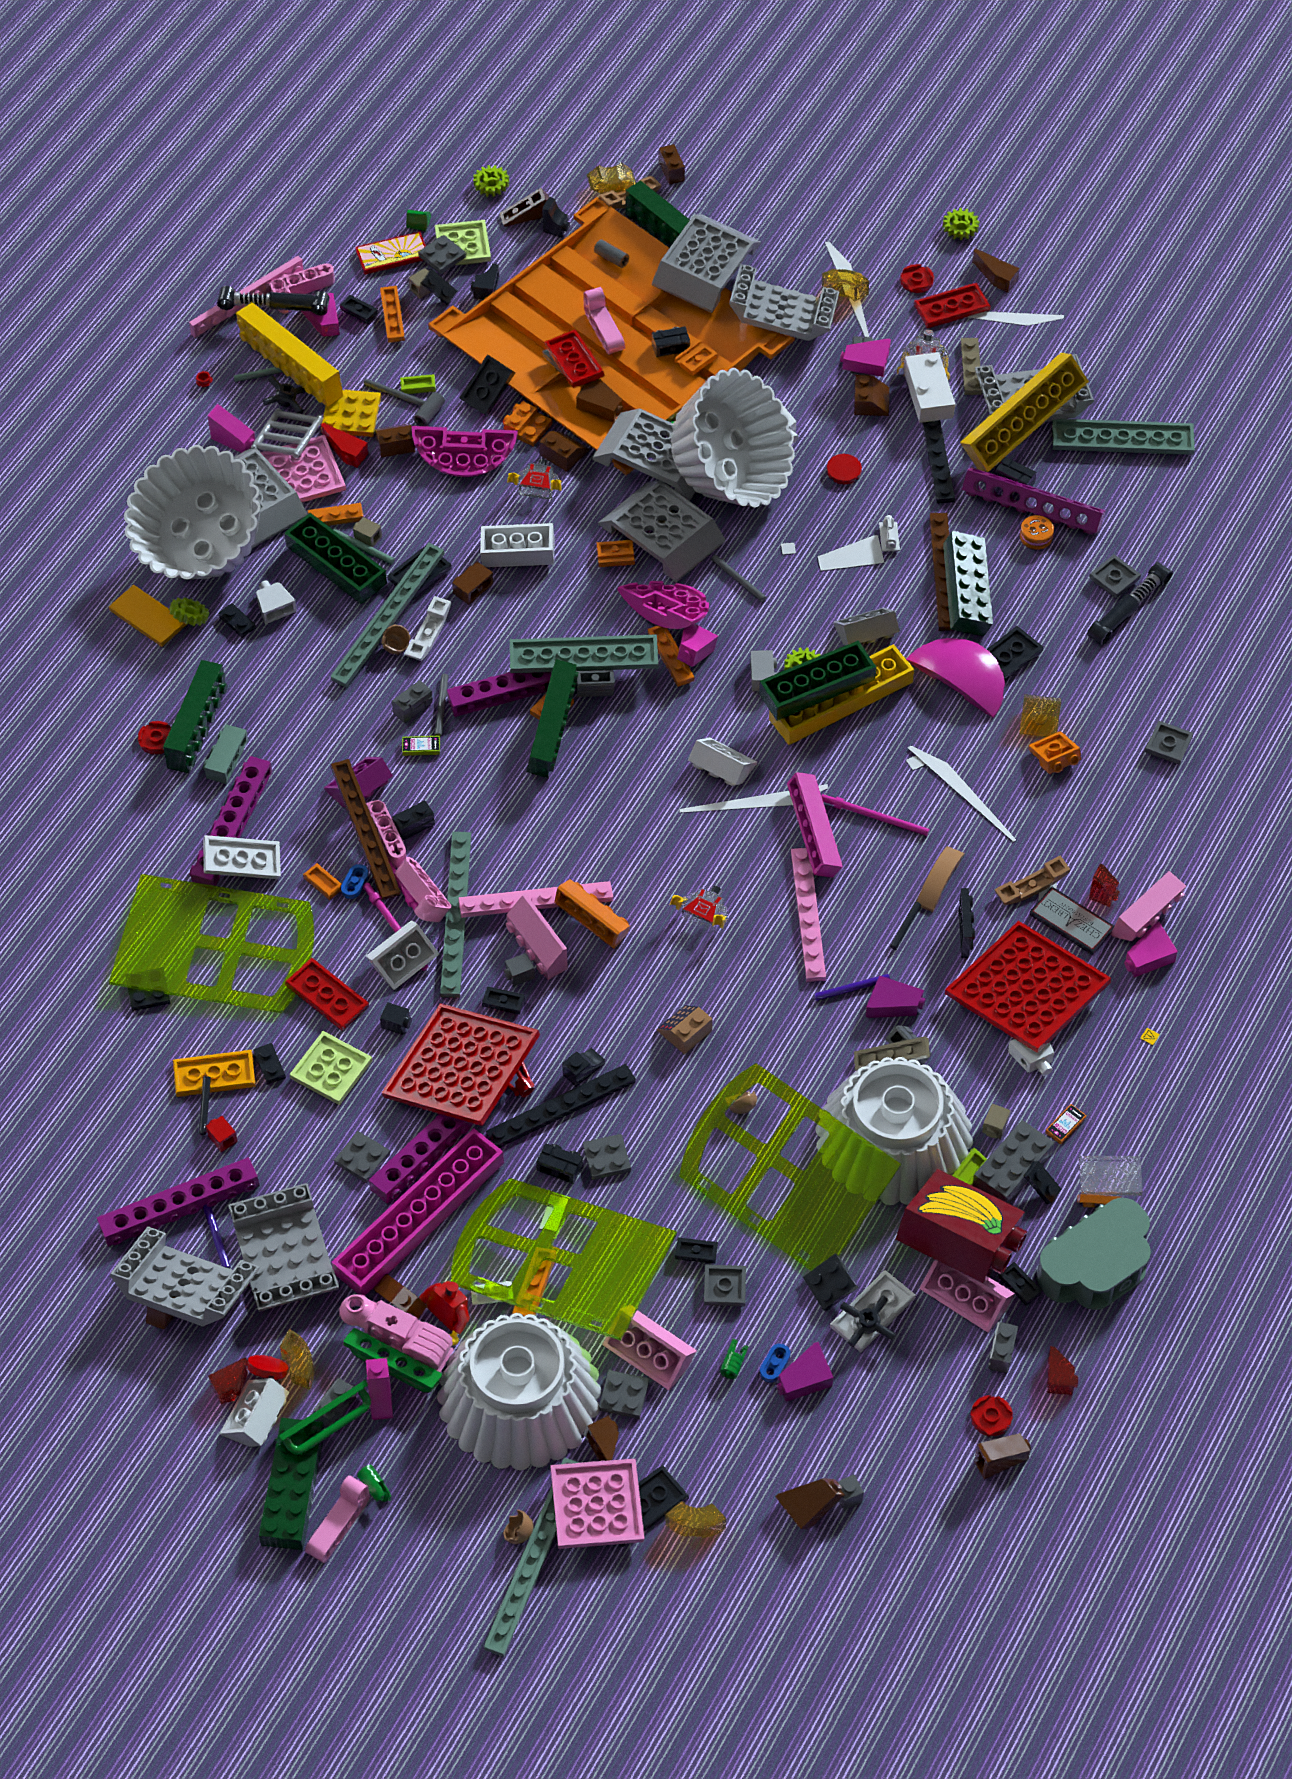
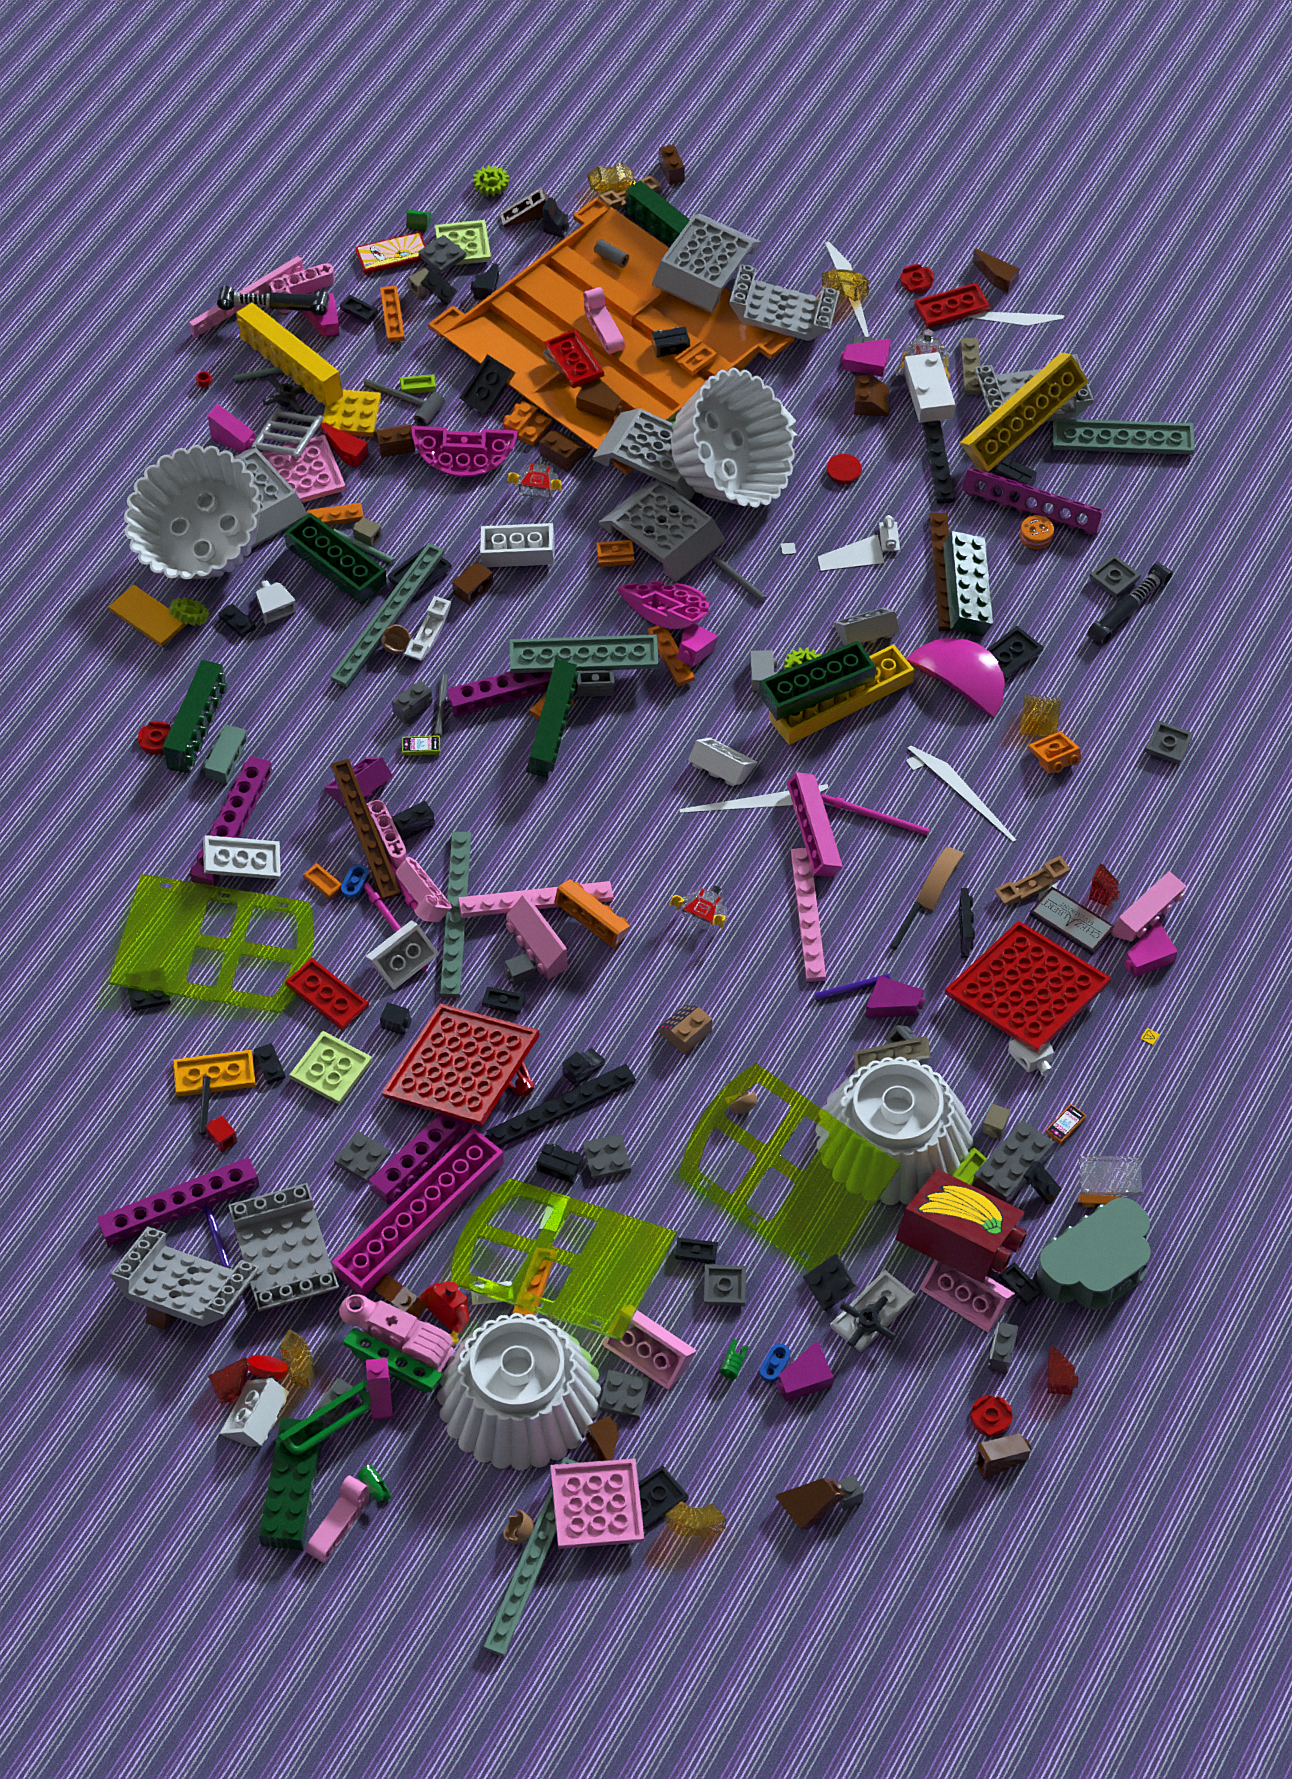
(960, 223): lime gear -> none

